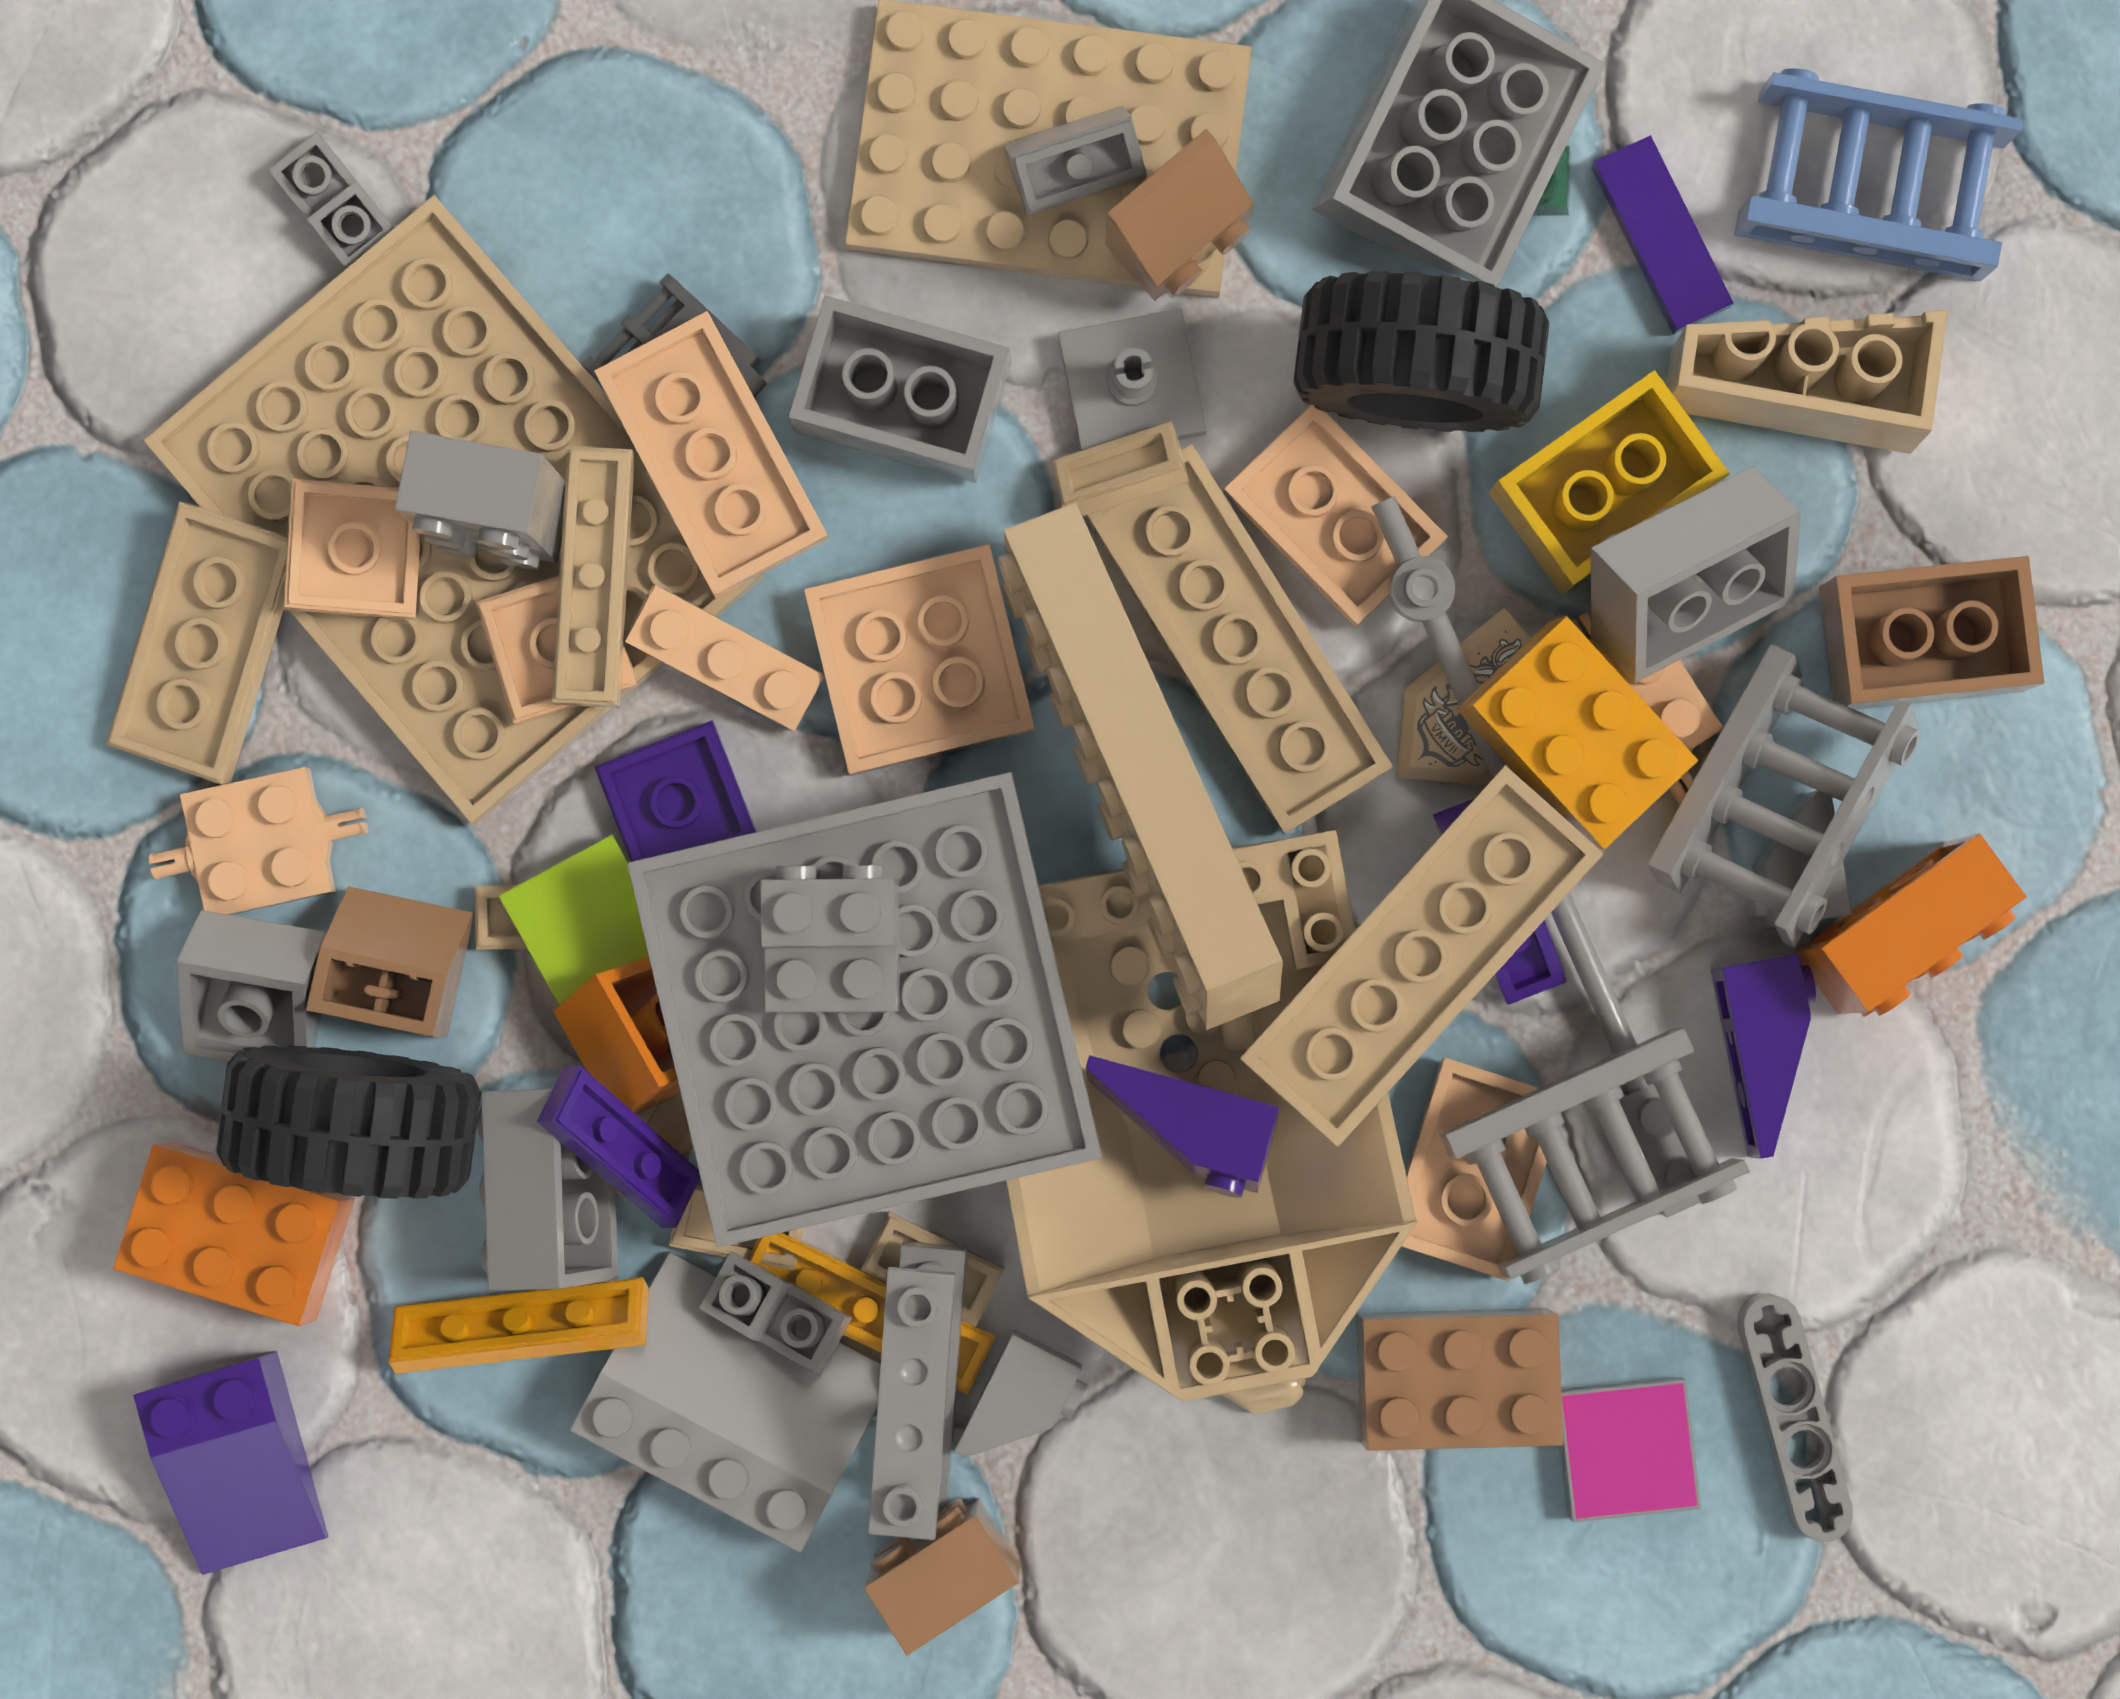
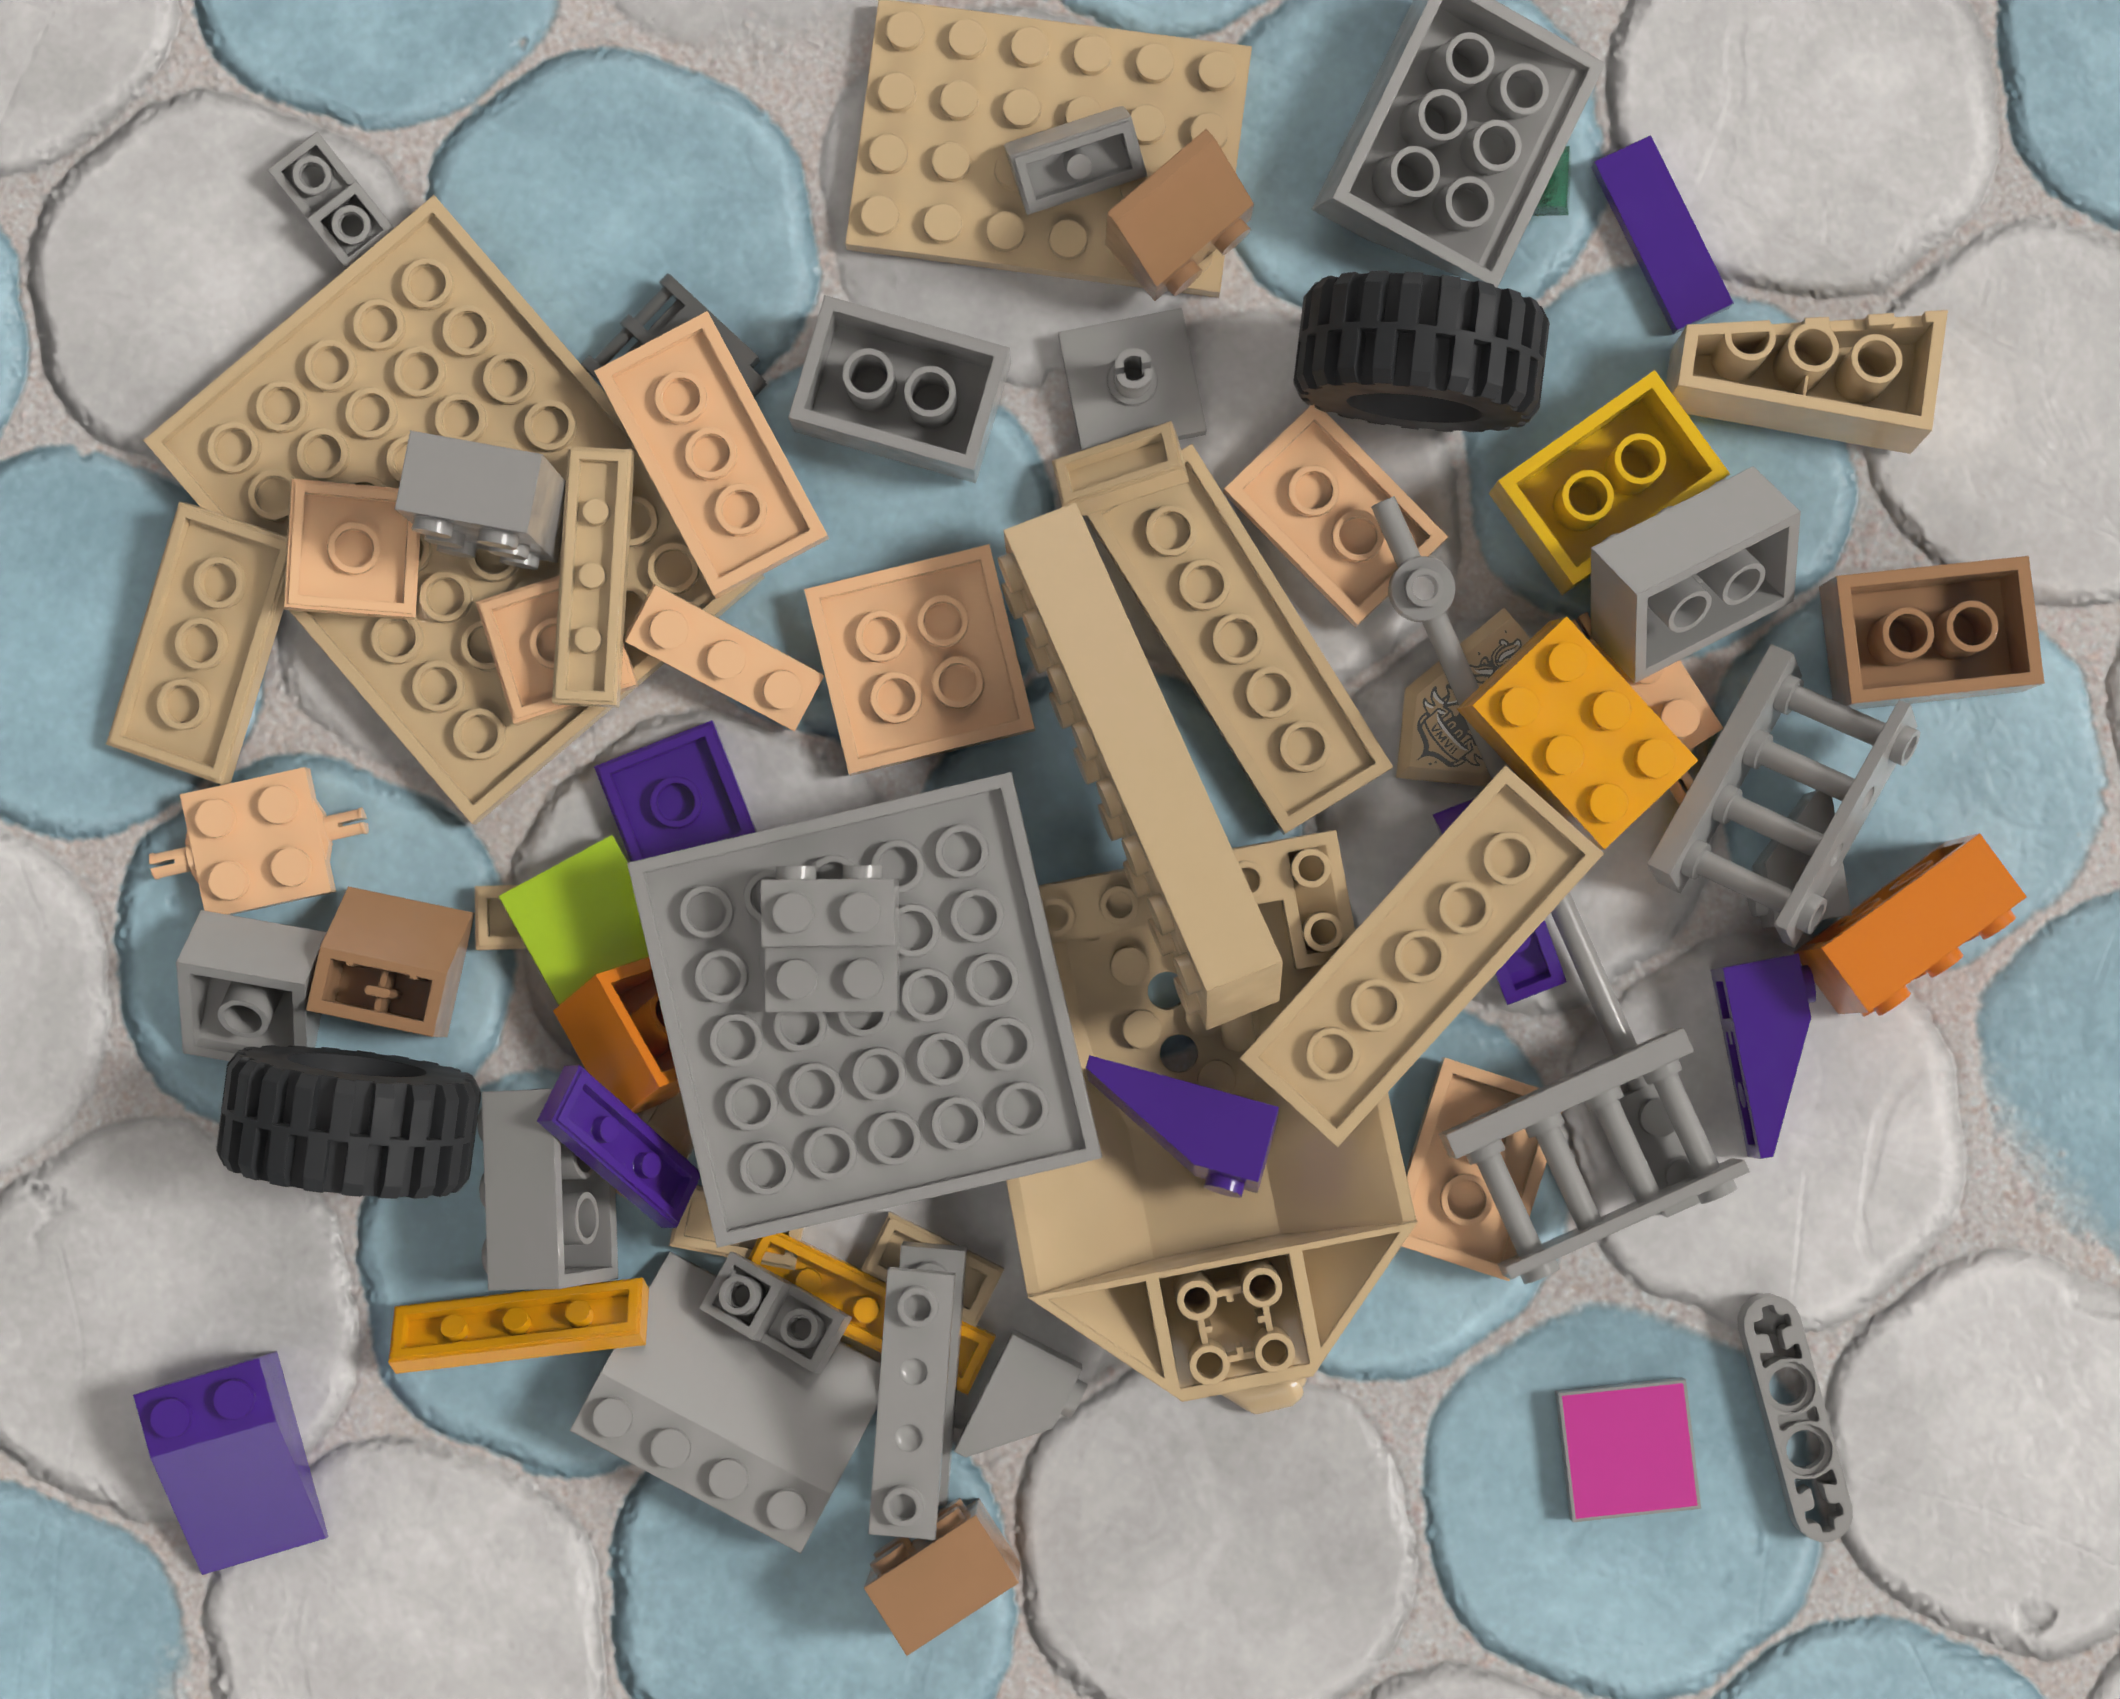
(232, 1235): orange brick -> none
(1459, 1379): medium nougat brick -> none
(1837, 224): medium blue fence -> none

